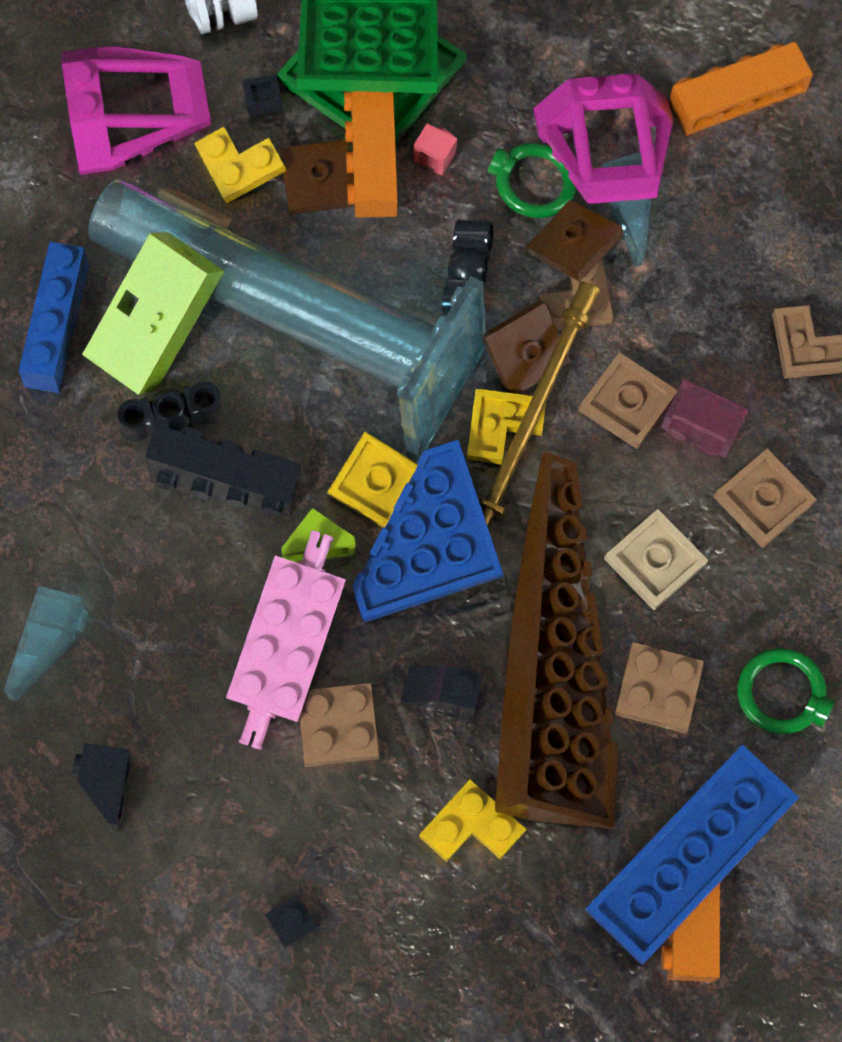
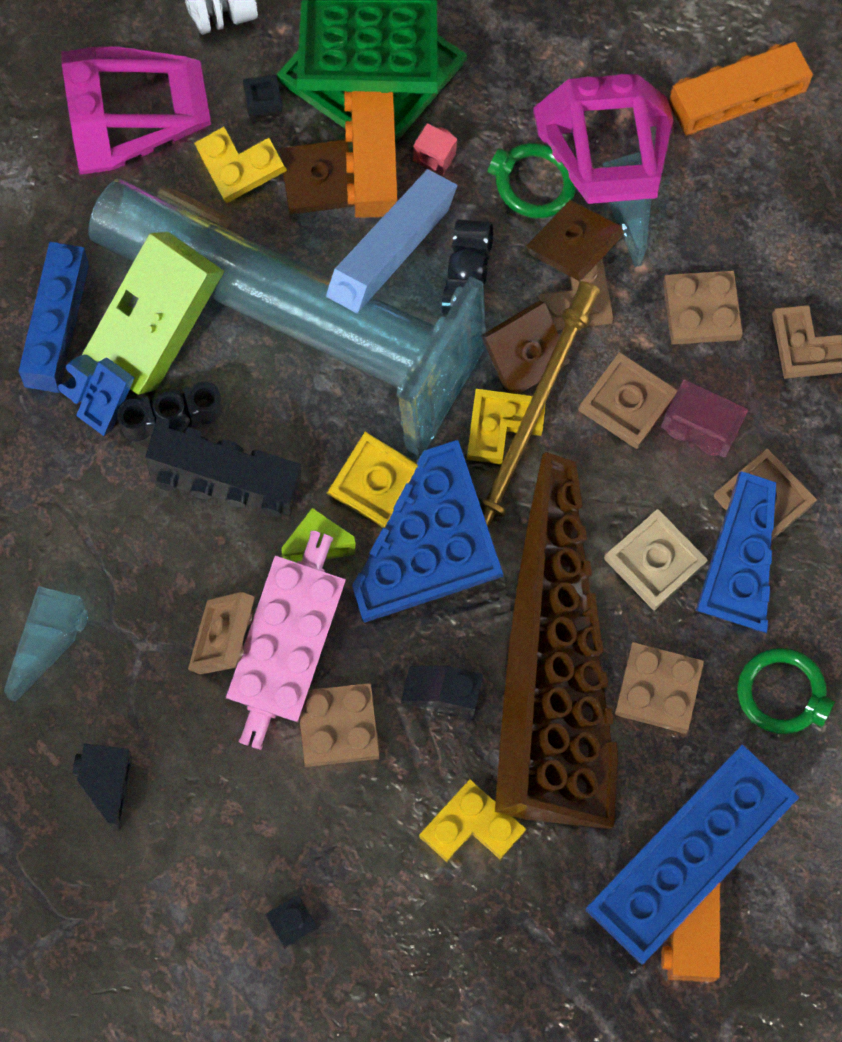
(99, 388): none -> blue plate
(222, 633): none -> medium nougat plate
(391, 241): none -> light blue brick
(702, 307): none -> medium nougat plate
(741, 562): none -> blue wing

